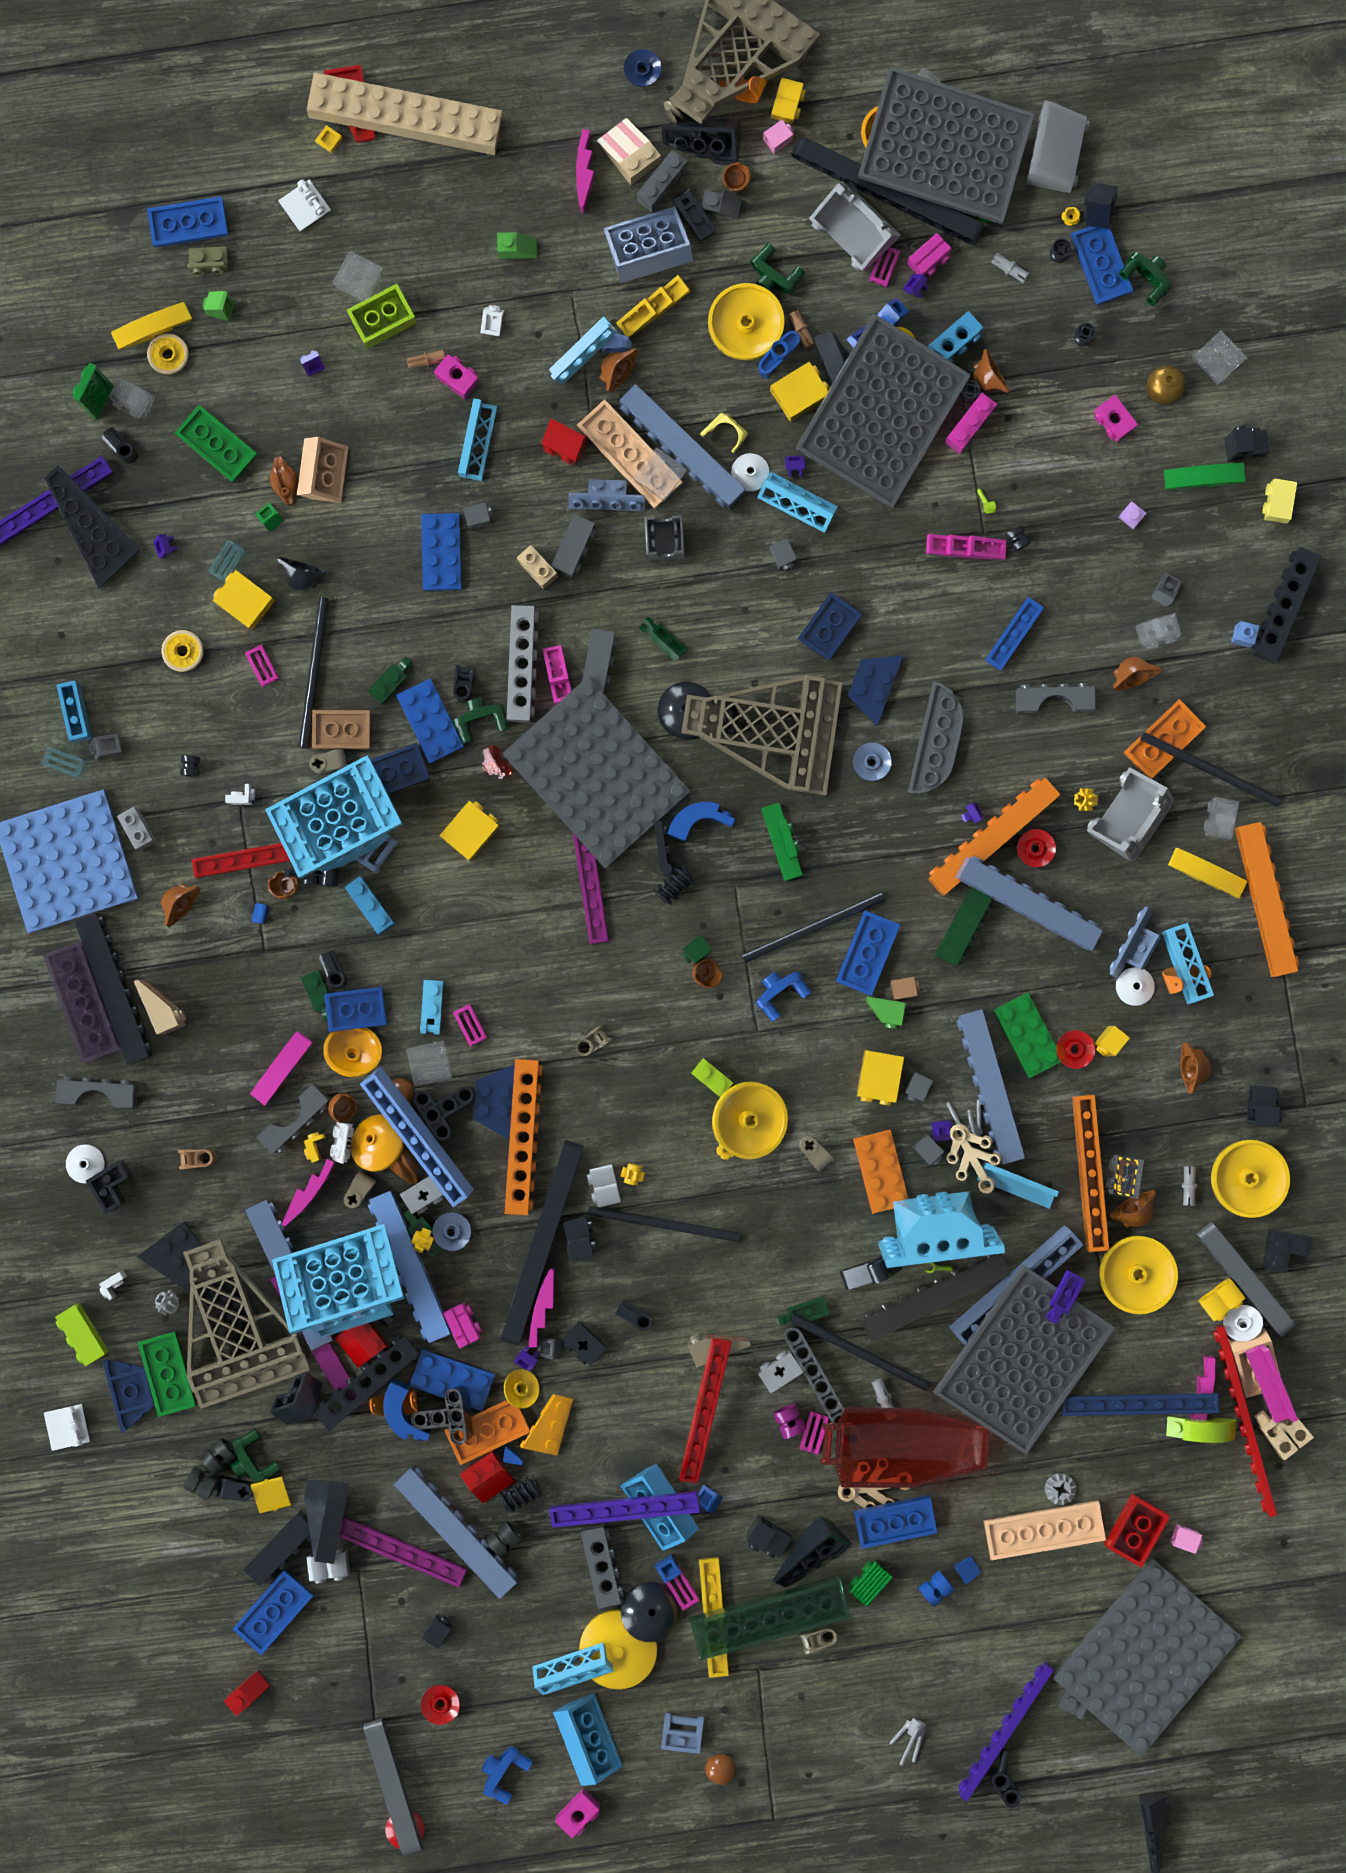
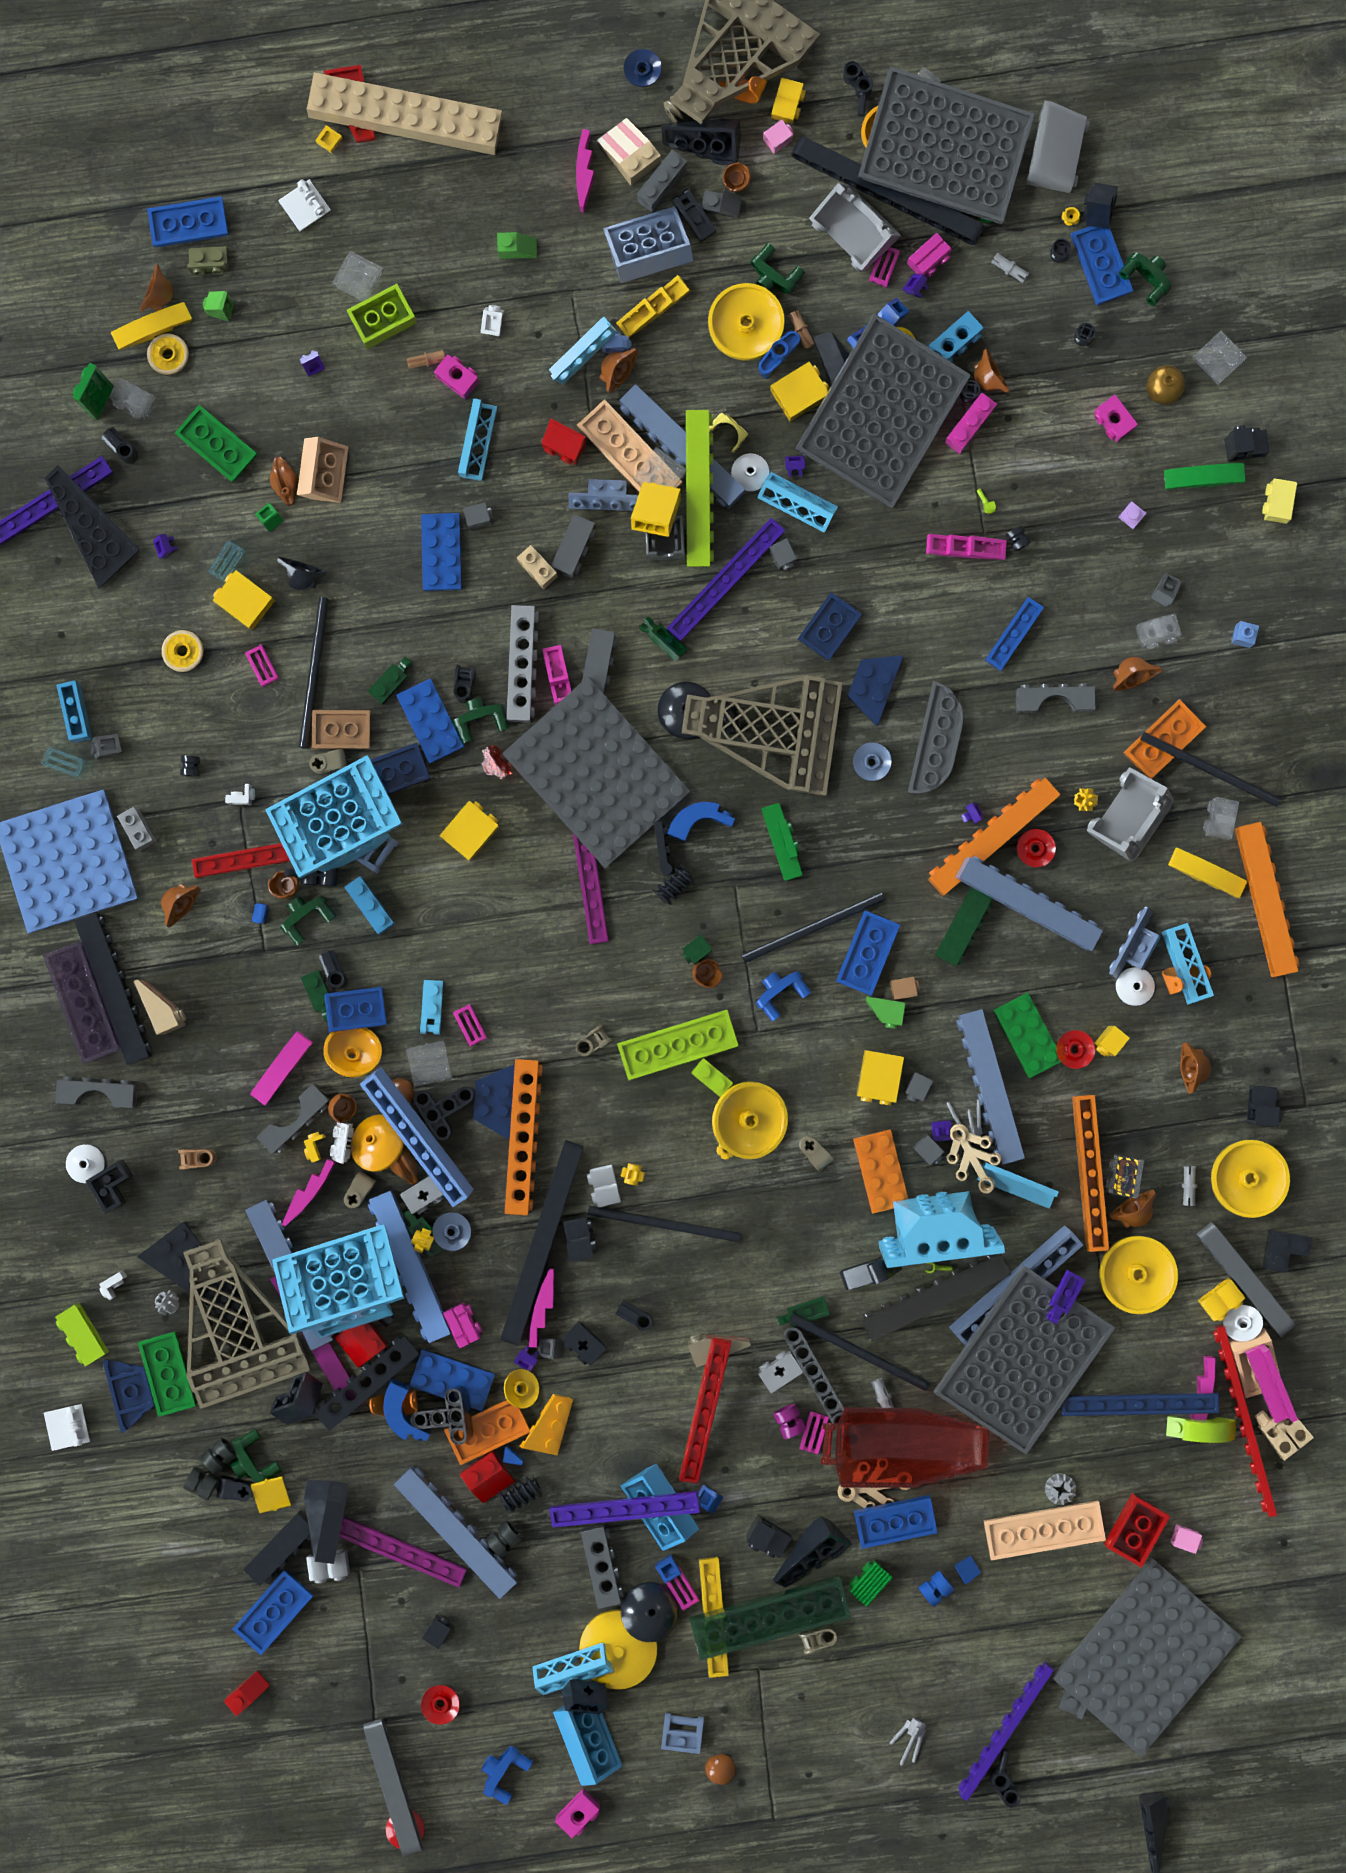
(158, 292): none -> dark orange hat
(299, 910): none -> dark green connector
(585, 1696): none -> black brick
(655, 509): none -> yellow brick
(677, 1044): none -> lime plate
(698, 488): none -> lime brick
(725, 579): none -> dark purple plate
(857, 80): none -> black beam
(1308, 561): black brick -> none

